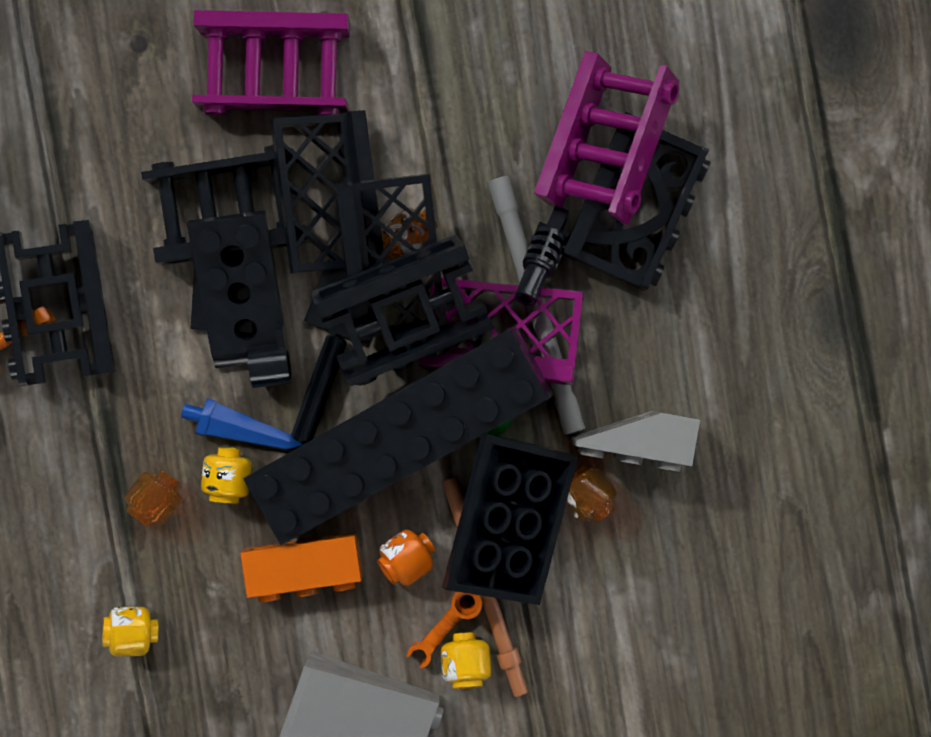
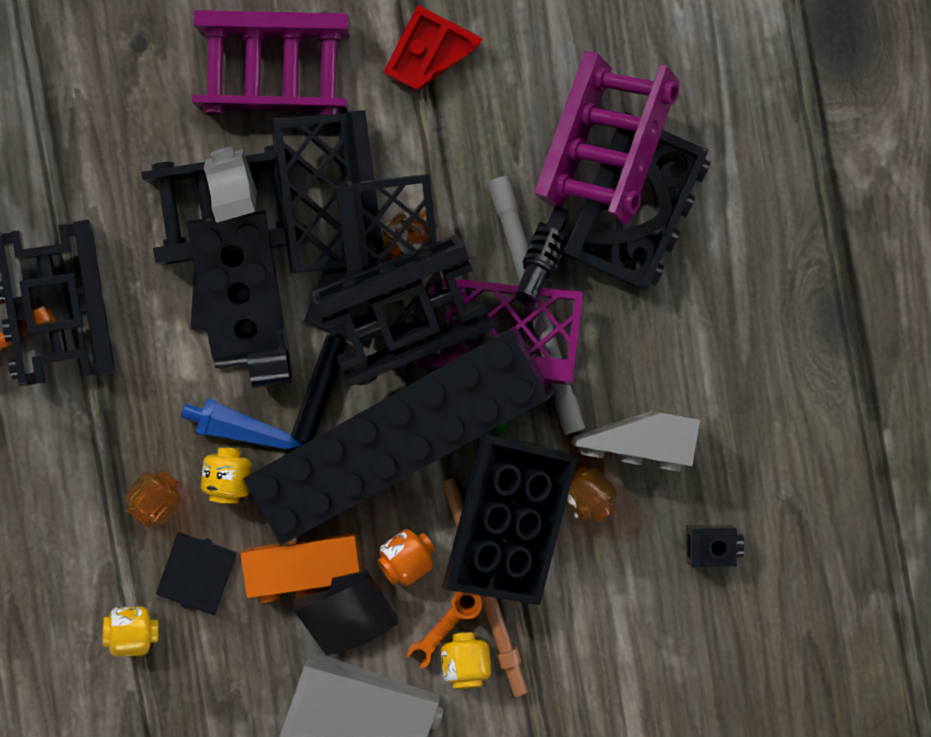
(196, 573): none -> black piece
(230, 184): none -> light grey arch
(346, 614): none -> black slope
(428, 49): none -> red wing
(700, 540): none -> black brick

